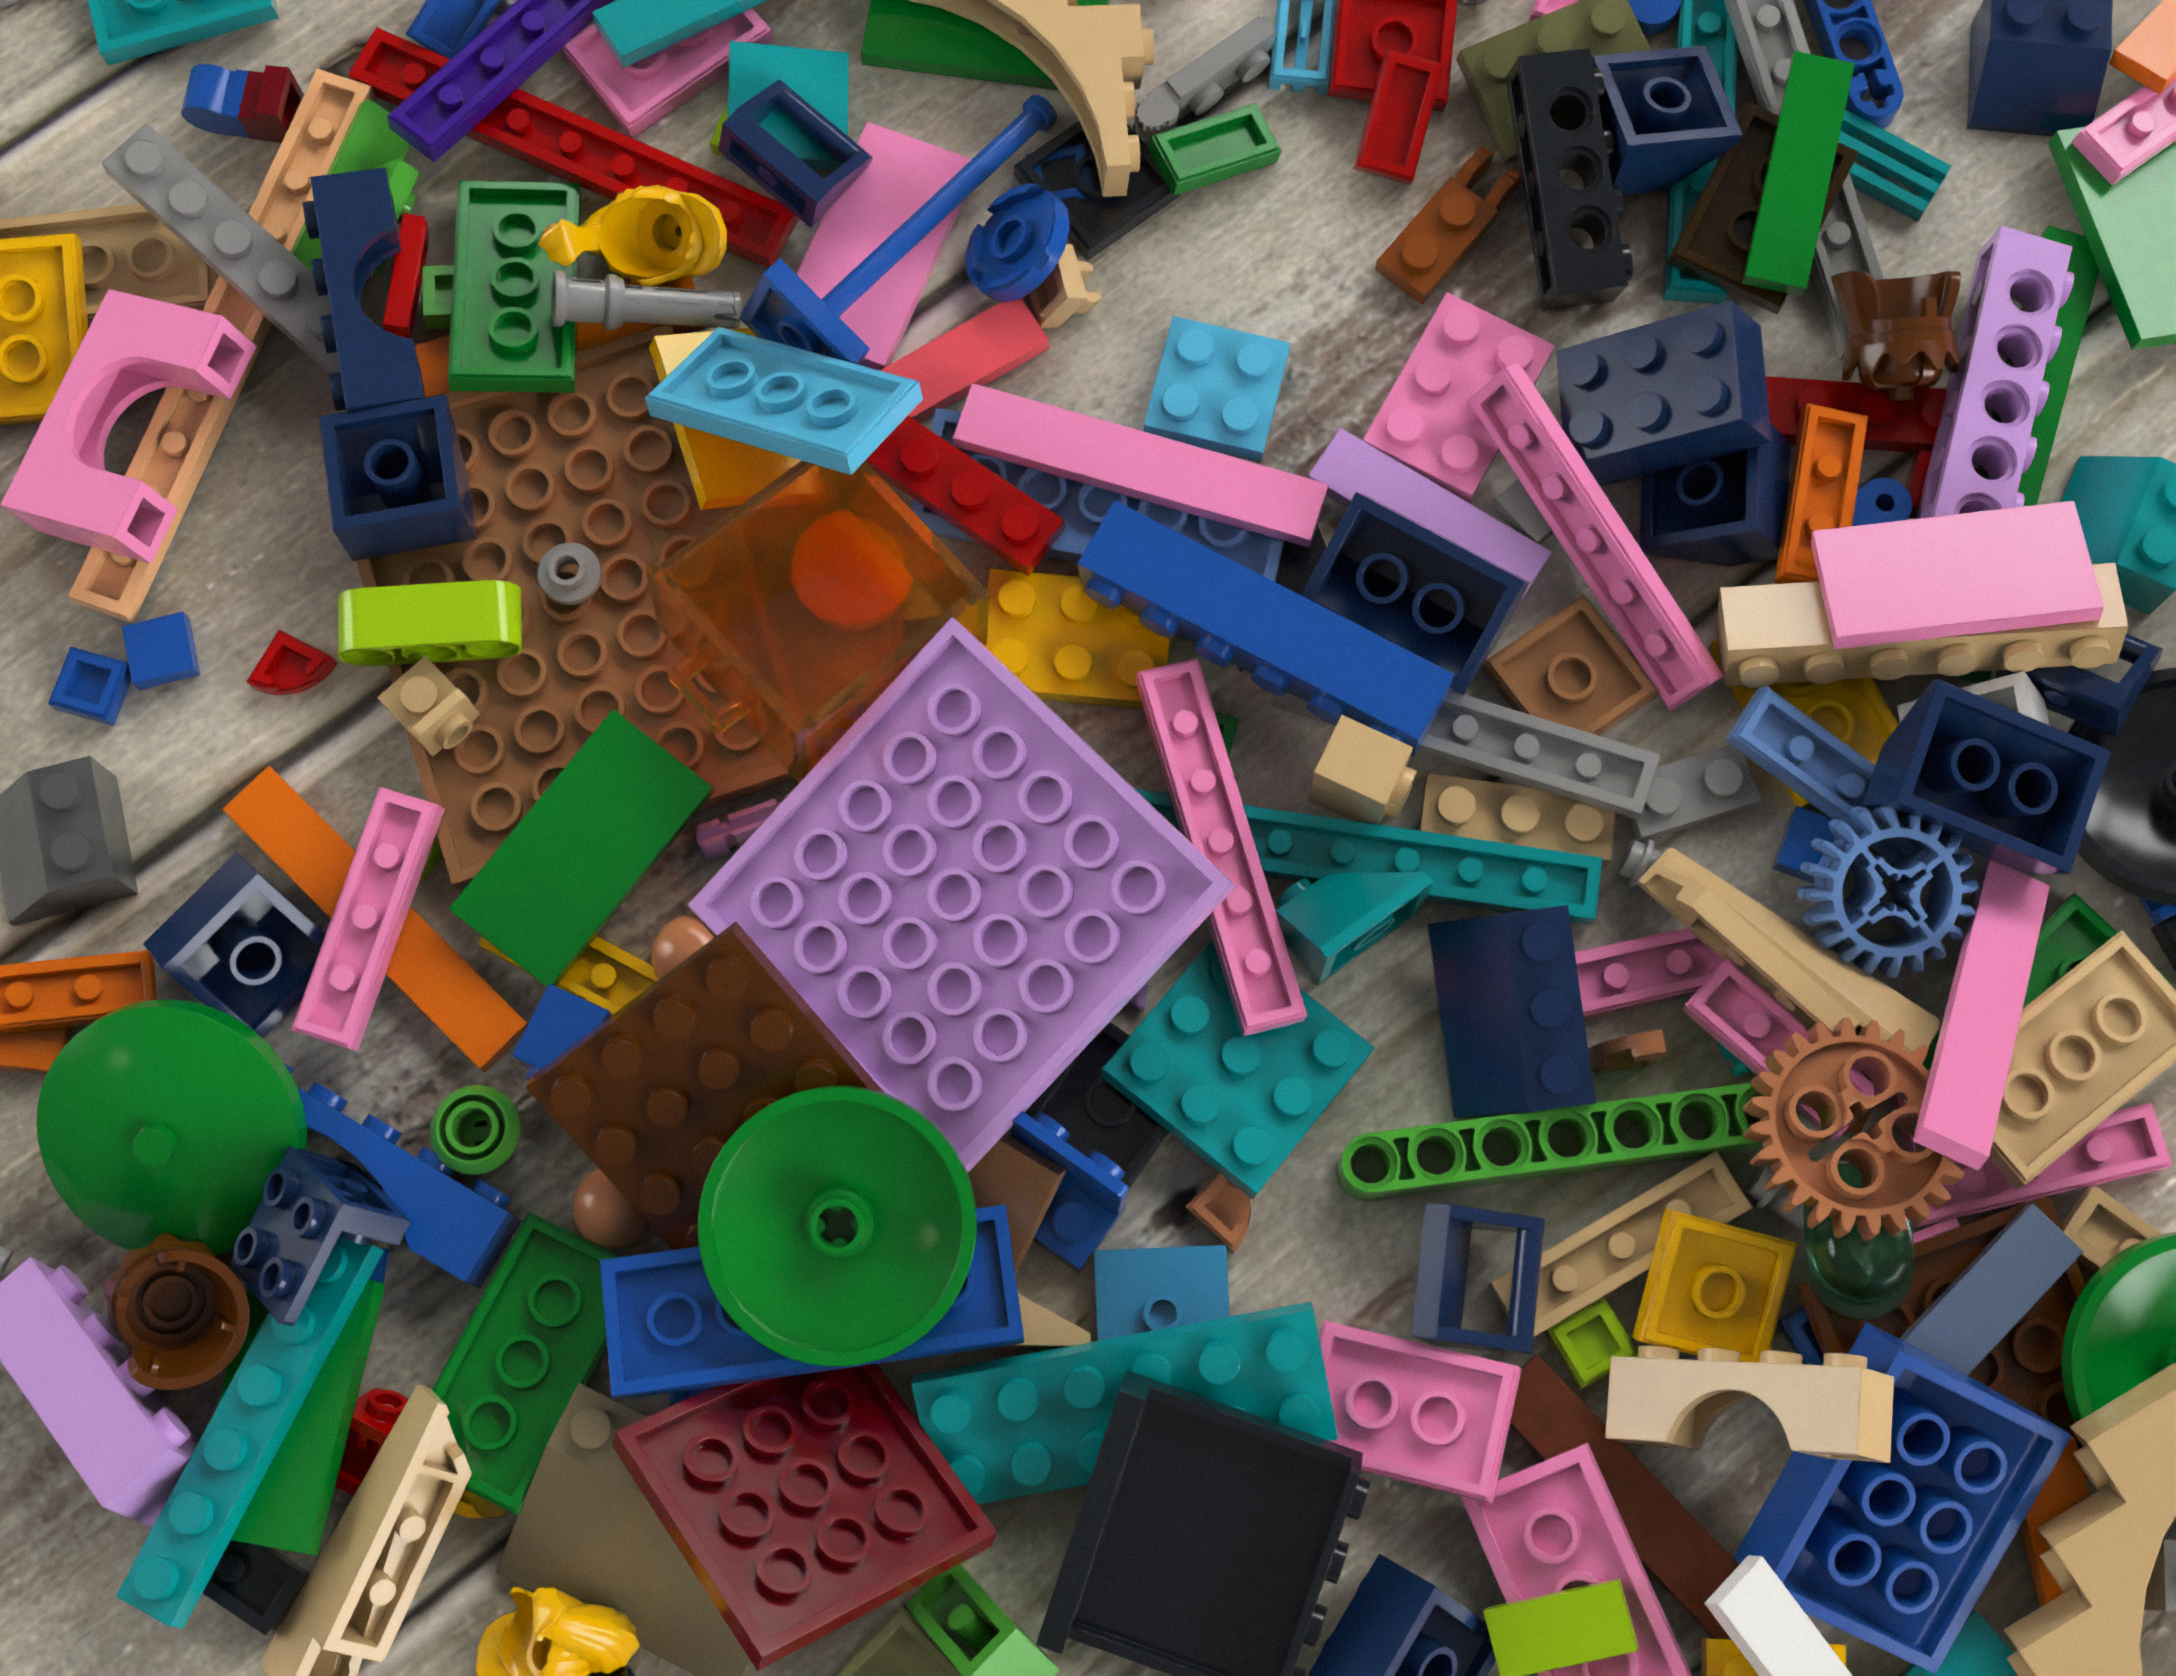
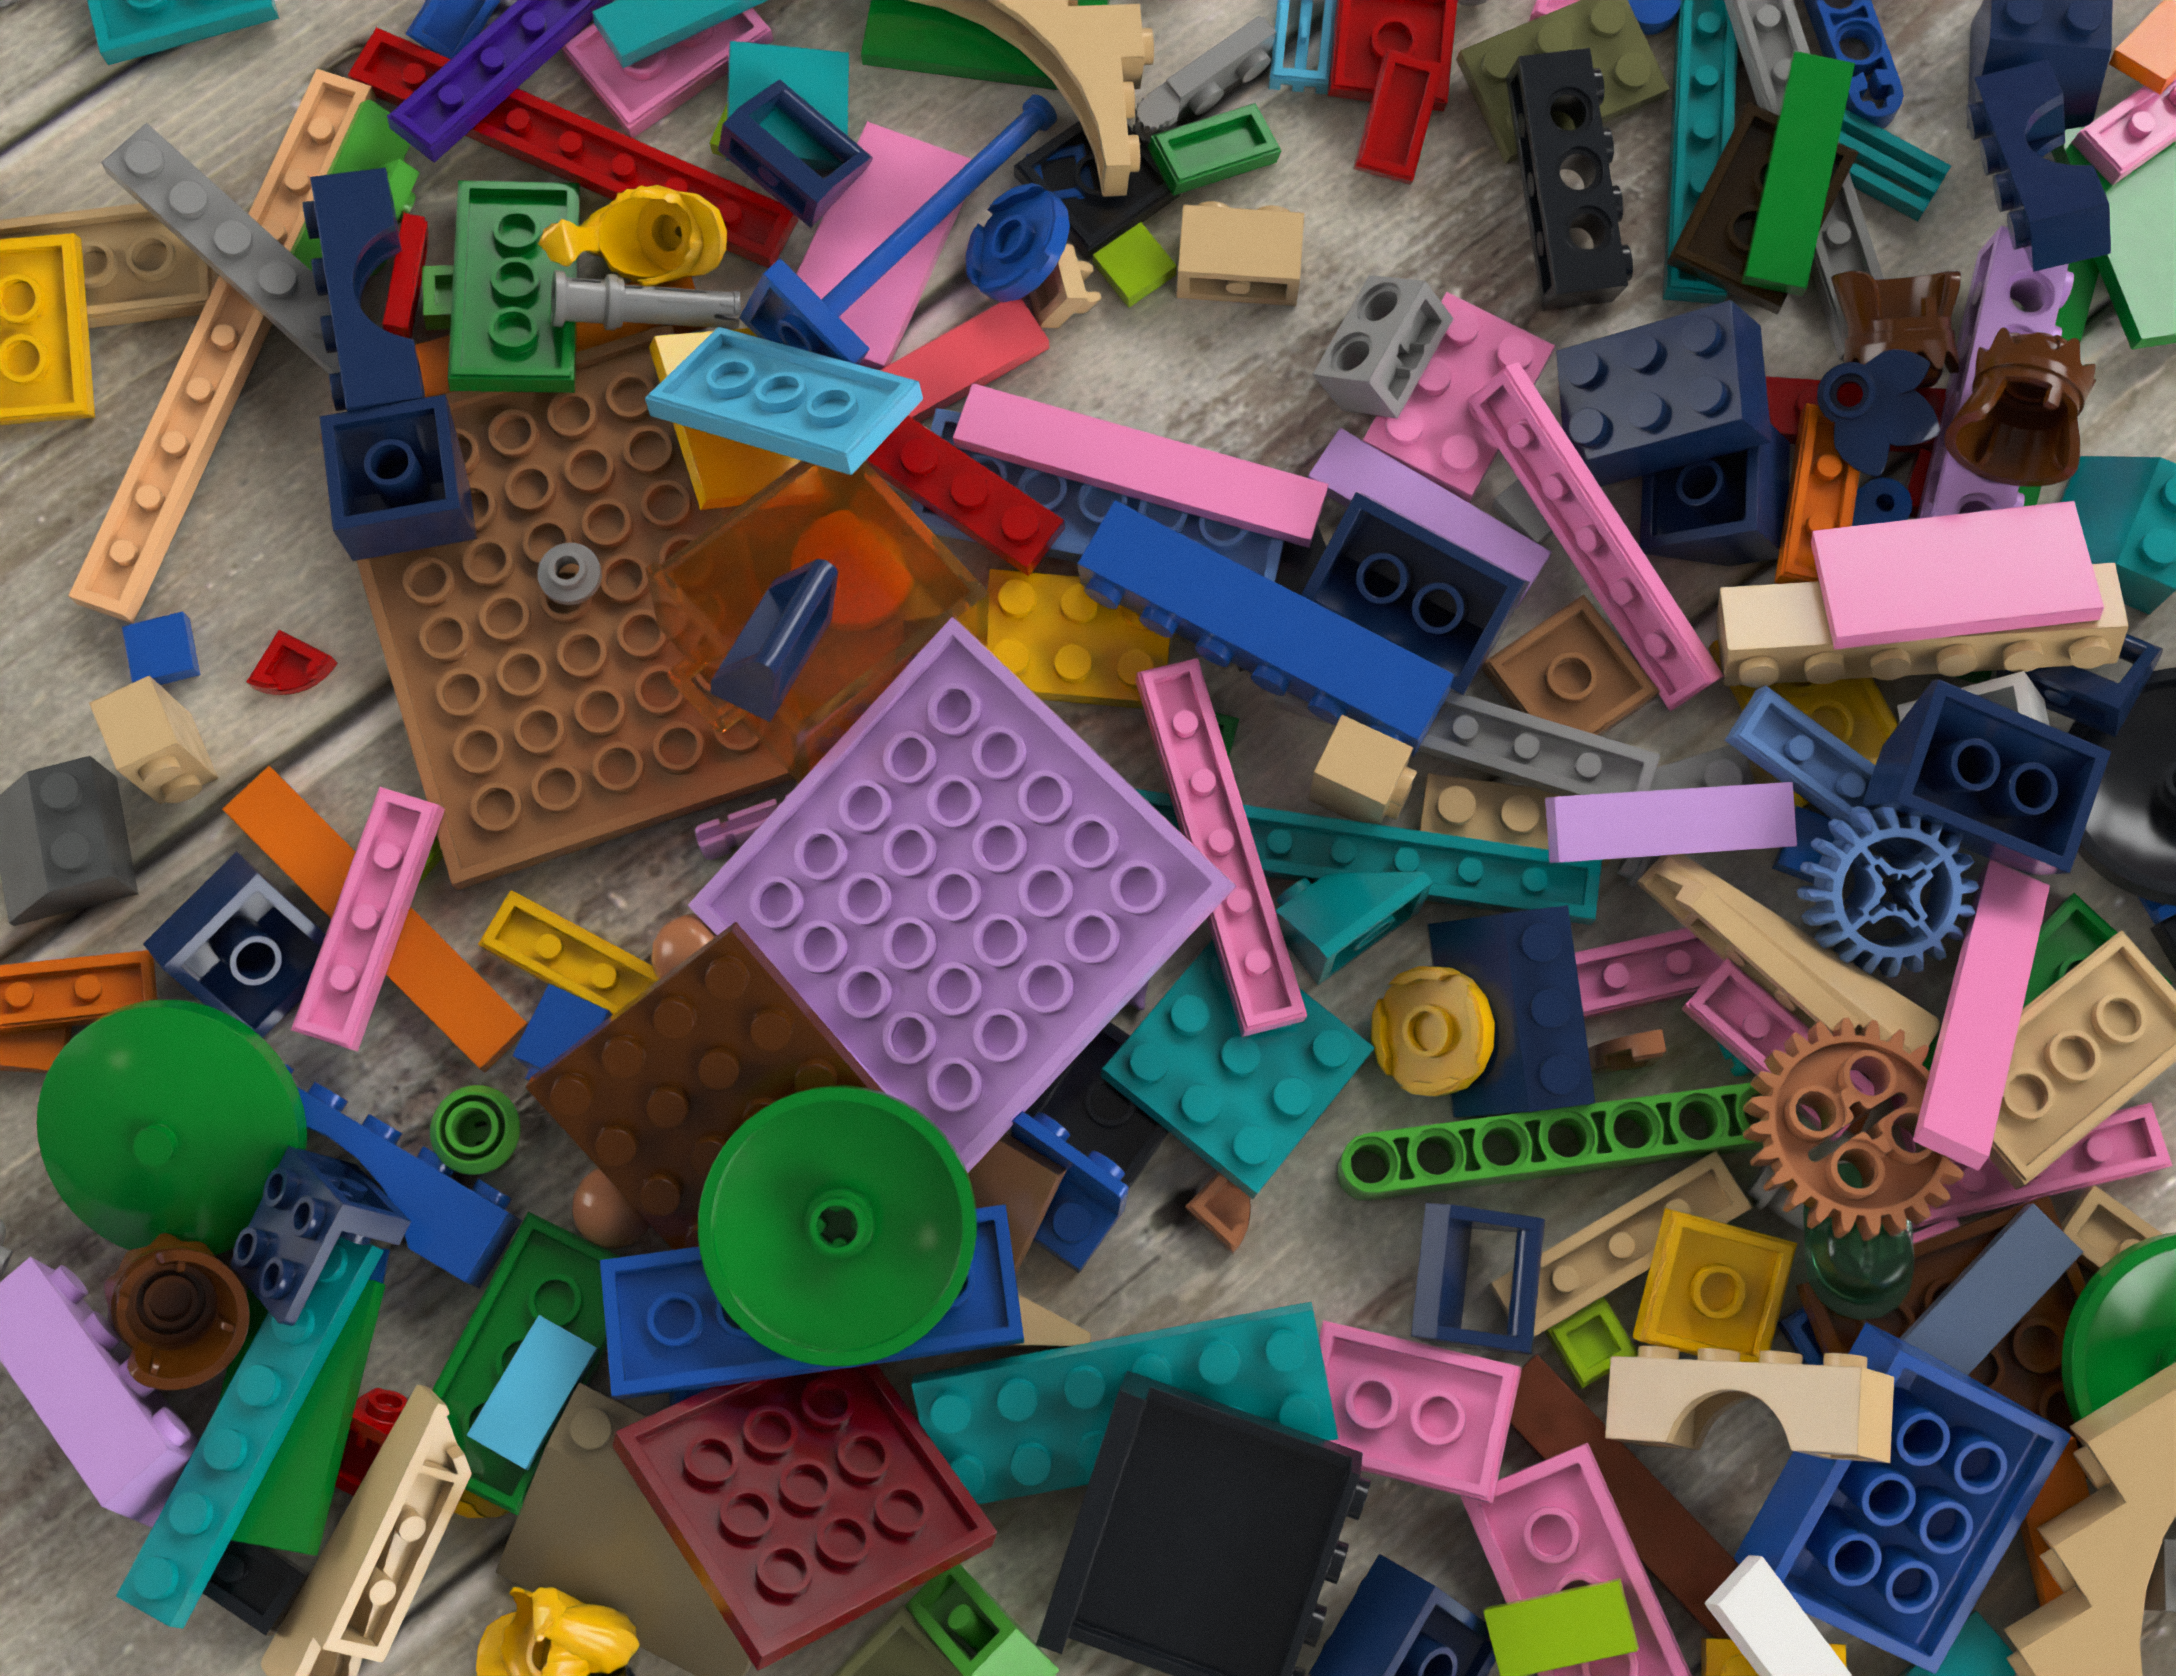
(91, 686): blue tile -> none
(124, 355): bright pink arch -> none
(154, 741): none -> tan brick
(242, 101): leg -> none
(430, 707): tan bracket -> none
(431, 621): lime beam -> none
(533, 1392): none -> medium azure tile
(582, 849): green tile -> none
(778, 640): none -> dark blue tile
(1134, 264): none -> lime tile
(1159, 1288): dark azure plate -> none
(1217, 388): medium azure plate -> none
(1240, 254): none -> tan brick
(1383, 346): none -> light grey brick
(1433, 1031): none -> yellow tile
(1446, 229): dark orange hinge -> none
(1664, 116): dark blue slope -> none
(1670, 822): none -> lavender tile
(1887, 412): none -> dark blue plate
(2023, 410): none -> reddish brown hat
(2053, 206): none -> dark blue arch

